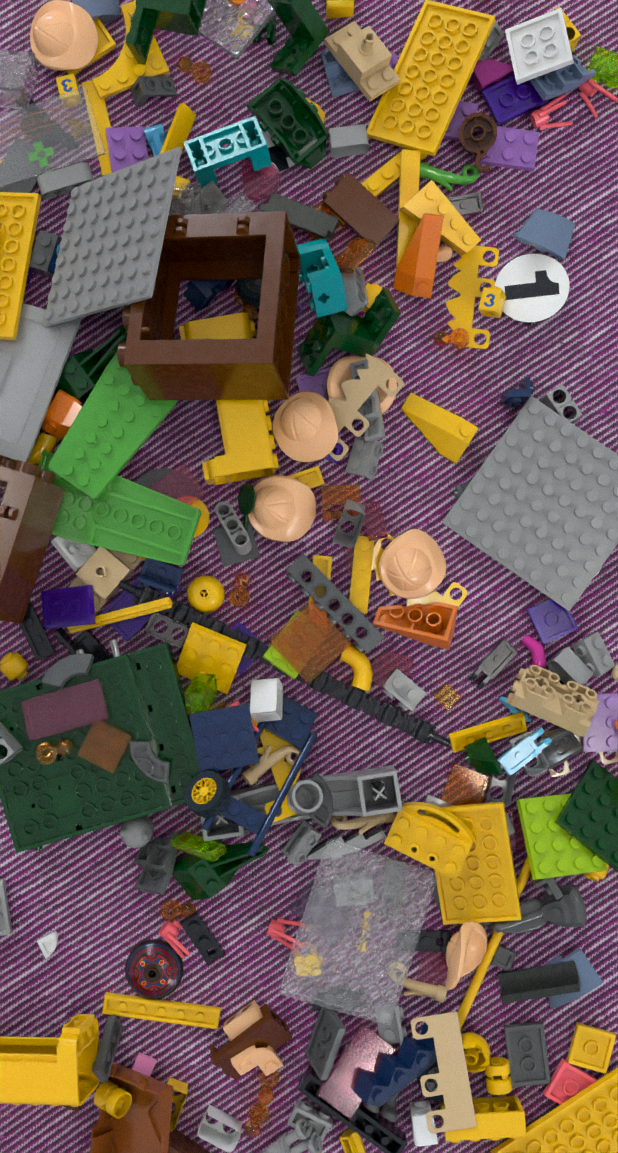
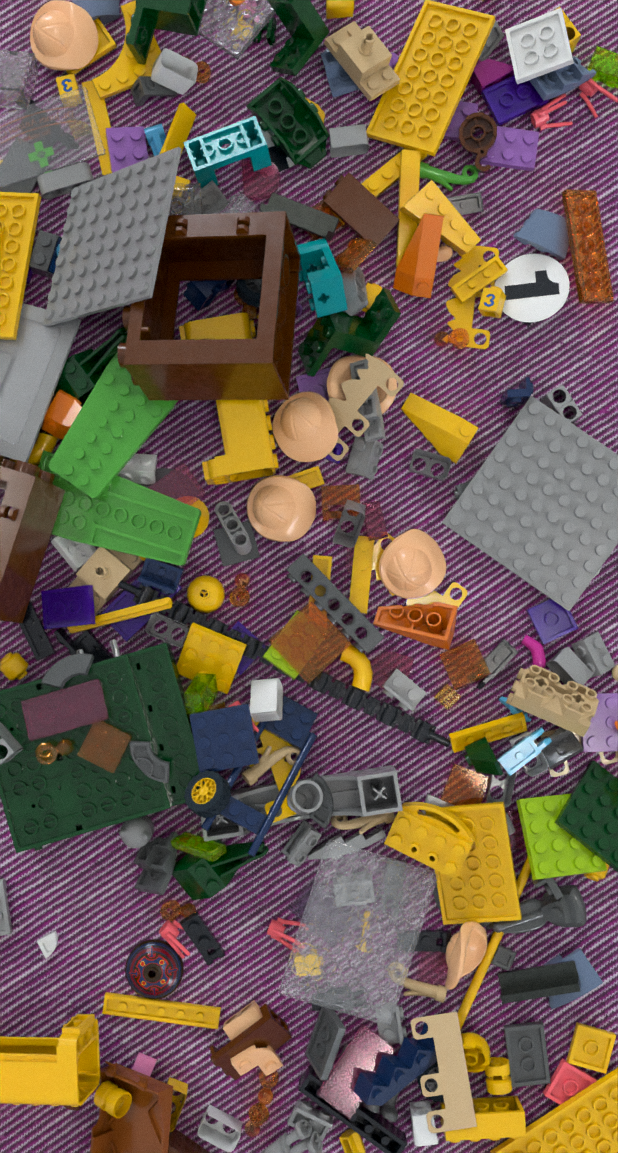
(107, 1048): dark grey plate -> none
(140, 469): none -> white bracket
(174, 71): none -> white piece
(246, 502): dark green piece -> none
(418, 453): none -> light grey piece
(465, 664): none -> clear orange plate
(479, 279): none -> yellow plate
(587, 246): none -> clear orange plate

